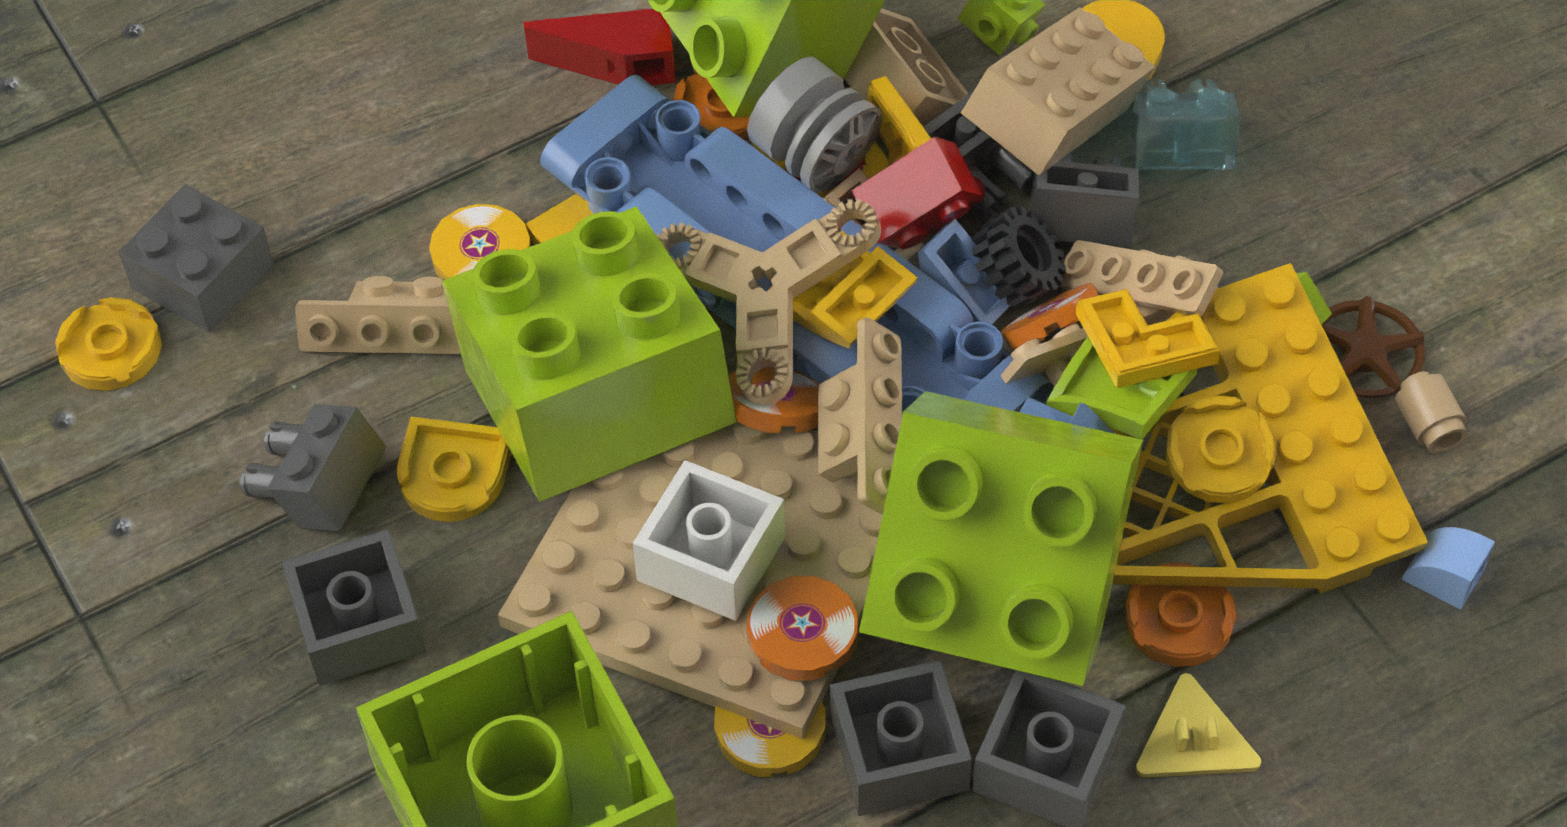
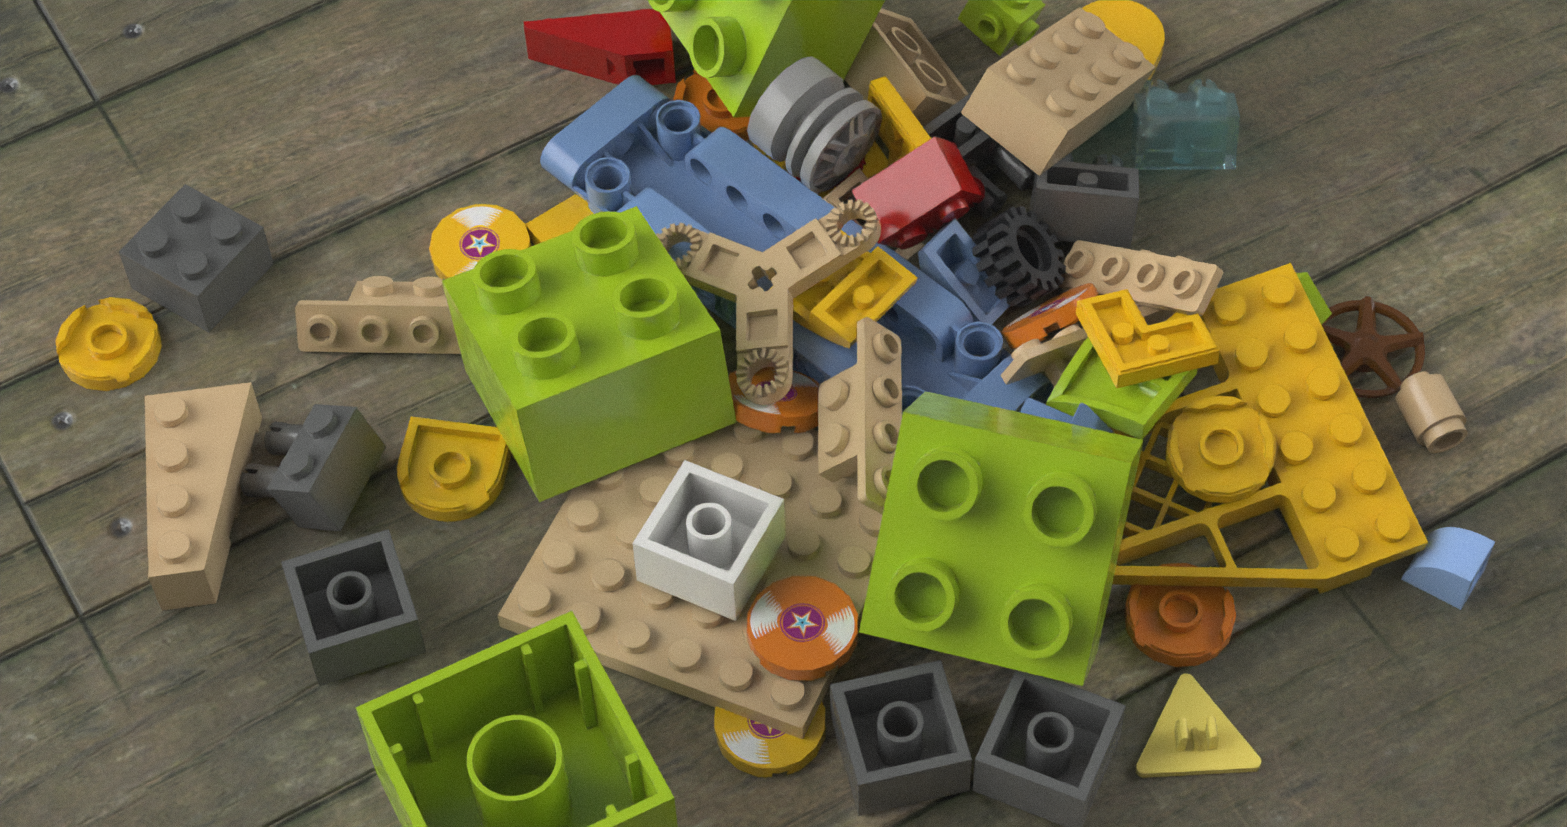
(193, 473): none -> tan wedge

